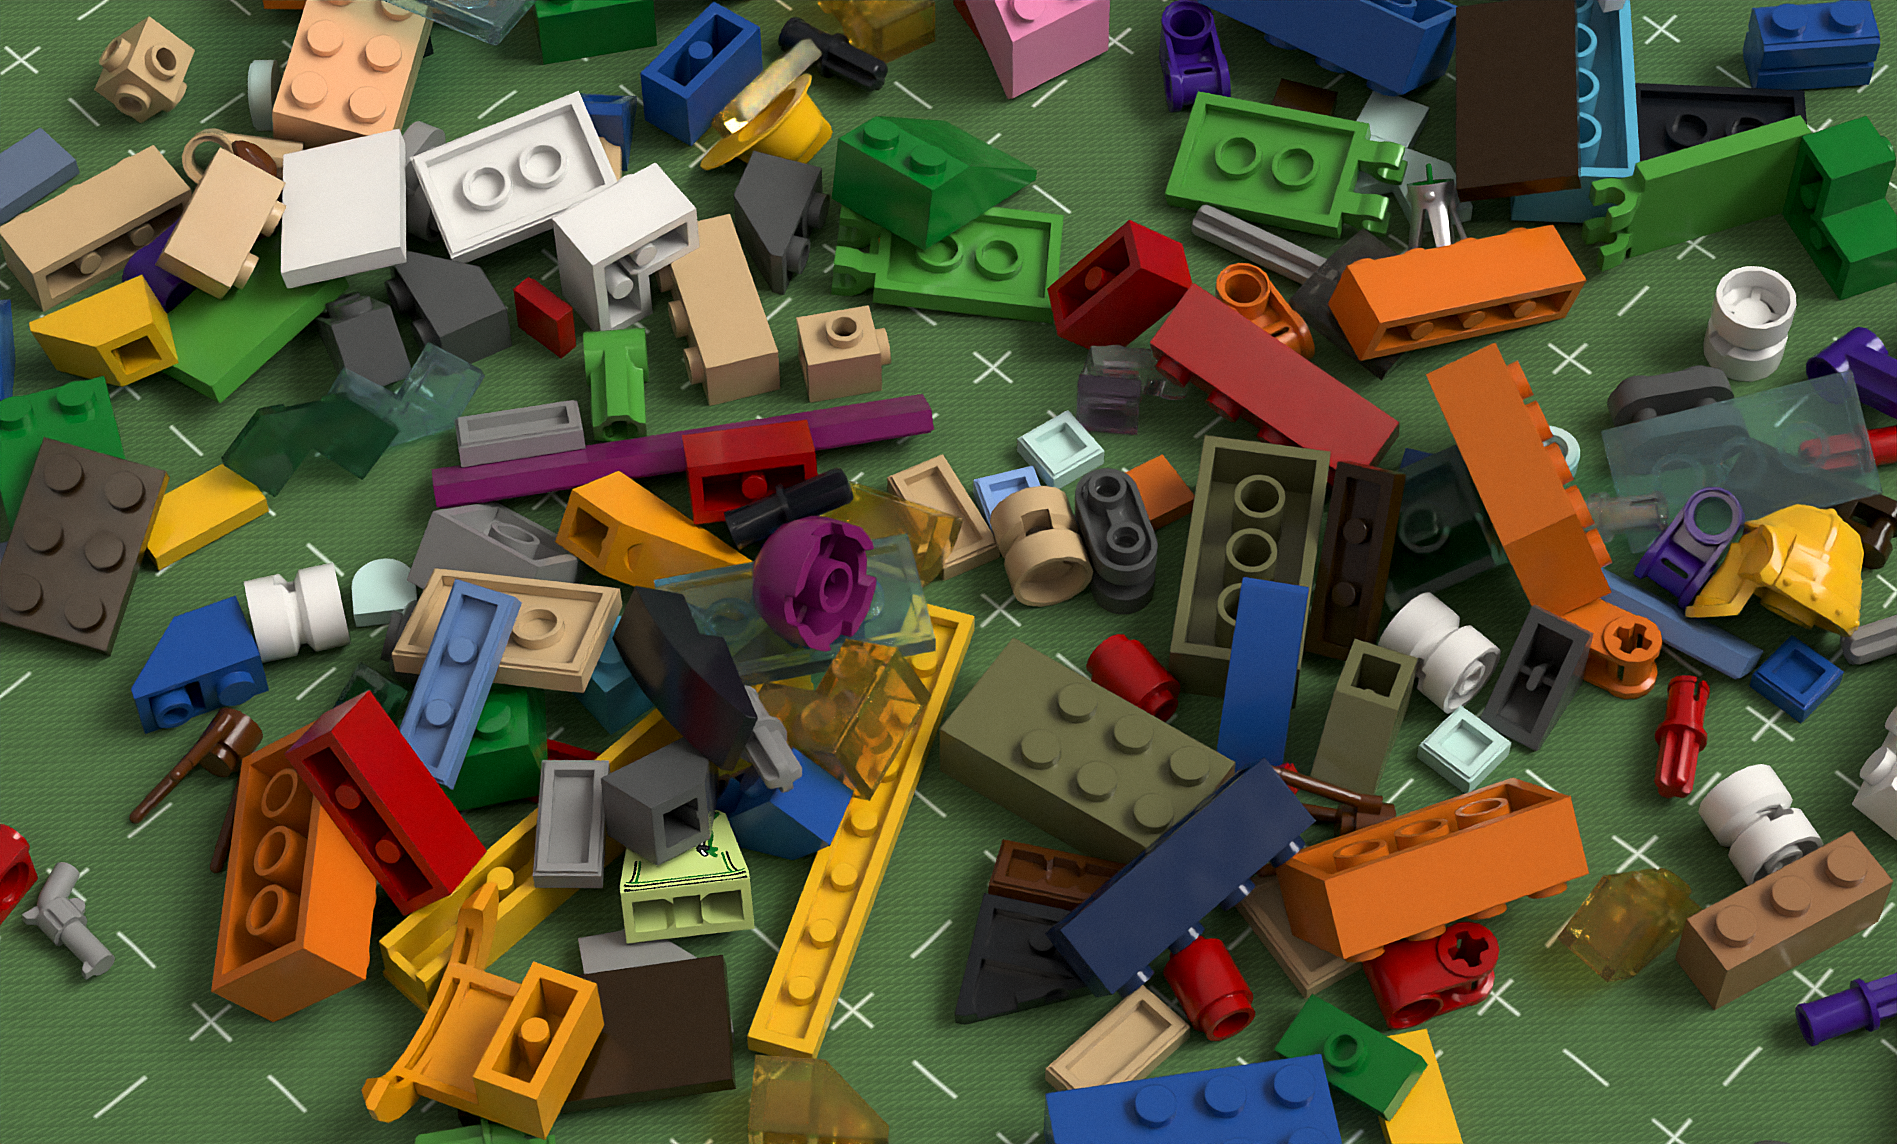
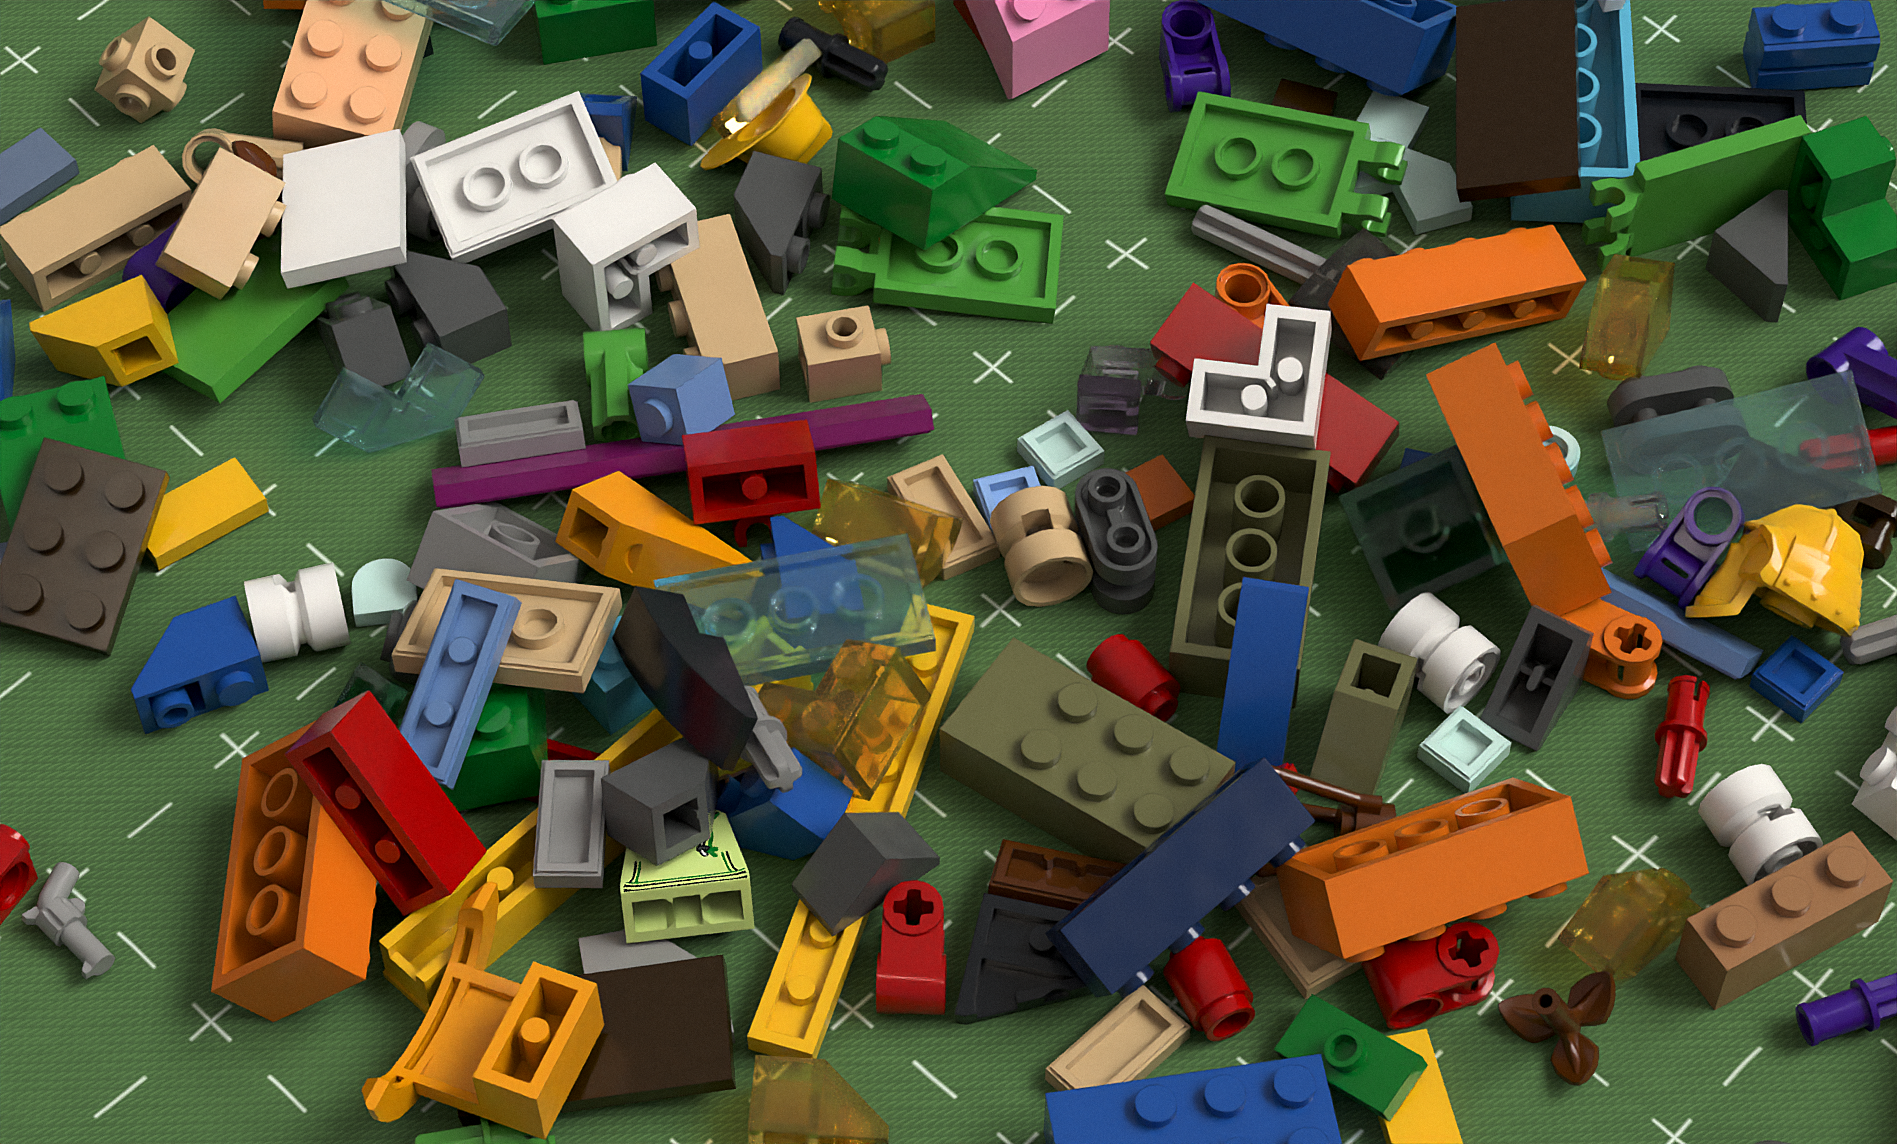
(220, 752): reddish brown plant -> none
(263, 88): light aqua tile -> none
(282, 437): clear green tile -> none
(545, 317): red tile -> none
(681, 398): none -> medium blue brick
(804, 499): black axle -> none
(814, 581): magenta cylinder -> none
(860, 866): none -> dark grey slope
(912, 957): none -> red piece
(1120, 288): red brick -> none
(1269, 401): none -> white brick
(1354, 558): dark brown plate -> none
(1441, 201): flat silver piece -> none
(1545, 1014): none -> reddish brown plant
(1628, 317): none -> clear yellow slope
(1749, 323): white wheel -> none
(1752, 255): none -> dark grey slope

